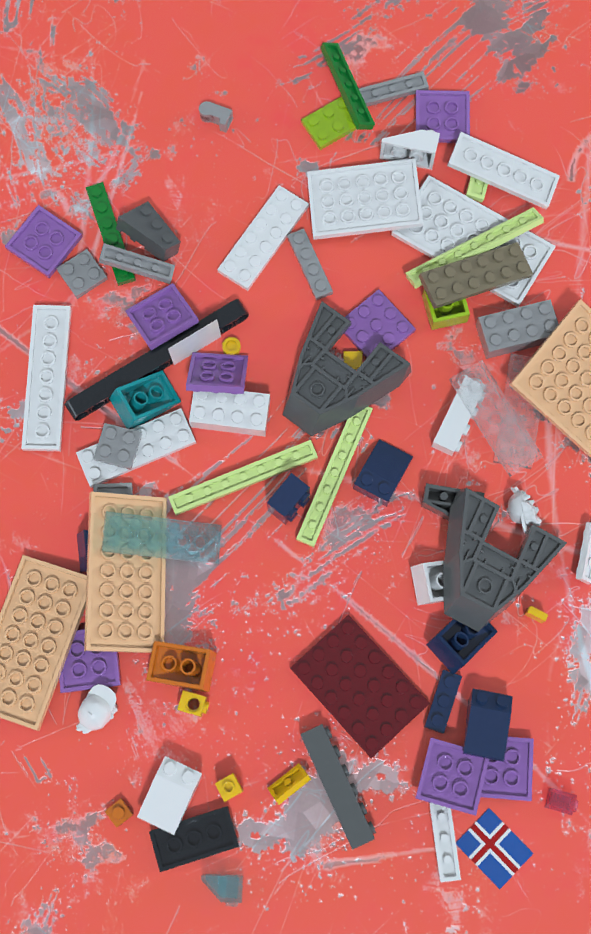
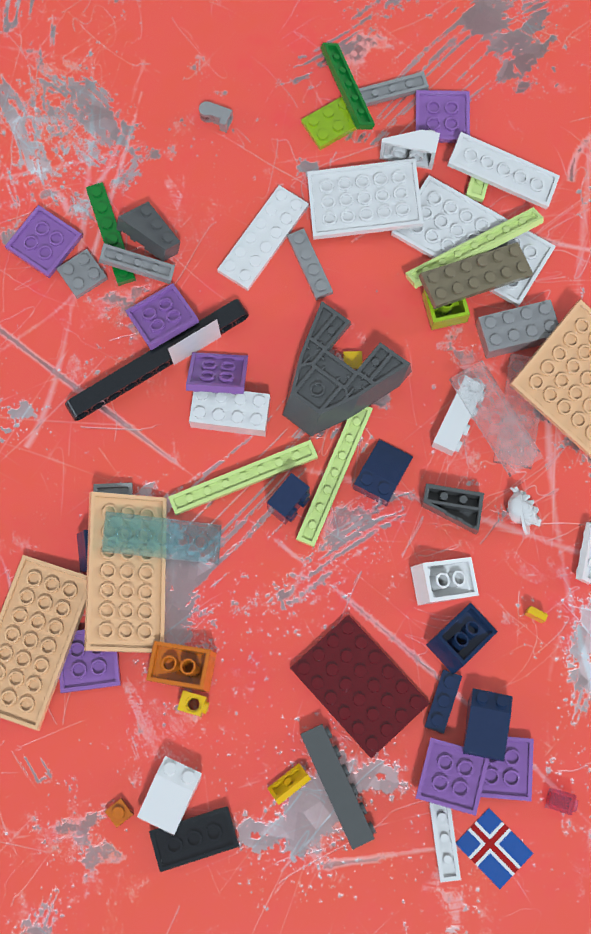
(46, 378): white plate -> none
(96, 709): white hair -> none
(117, 446): light grey plate -> none
(144, 399): teal slope -> none
(158, 440): white plate -> none
(225, 887): clear light blue slope -> none
(229, 787): yellow brick -> none
(231, 346): yellow tile -> none
(377, 322): medium lavender plate -> none
(480, 577): dark grey piece -> none

